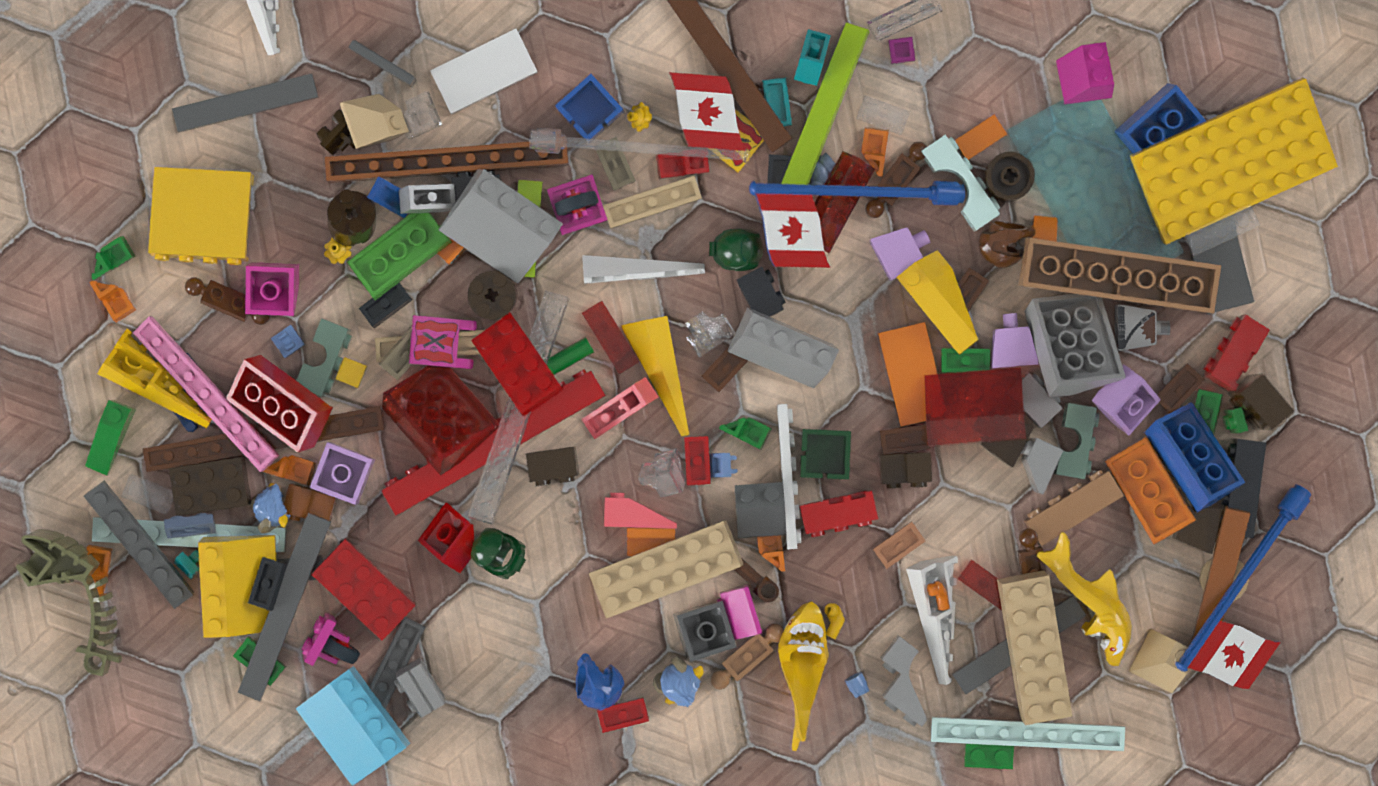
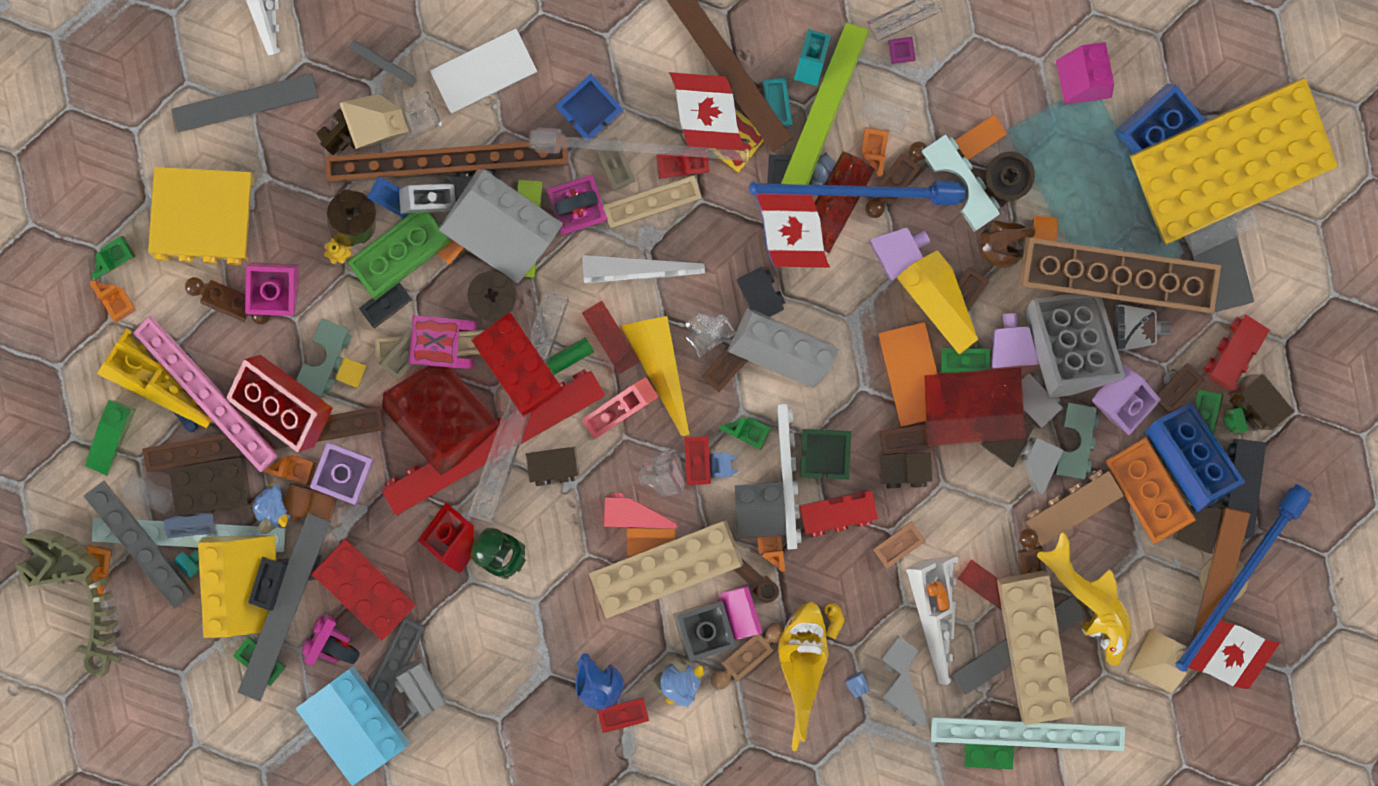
(288, 341): medium blue tile -> none
(640, 117): yellow plant -> none
(737, 249): dark green helmet -> none

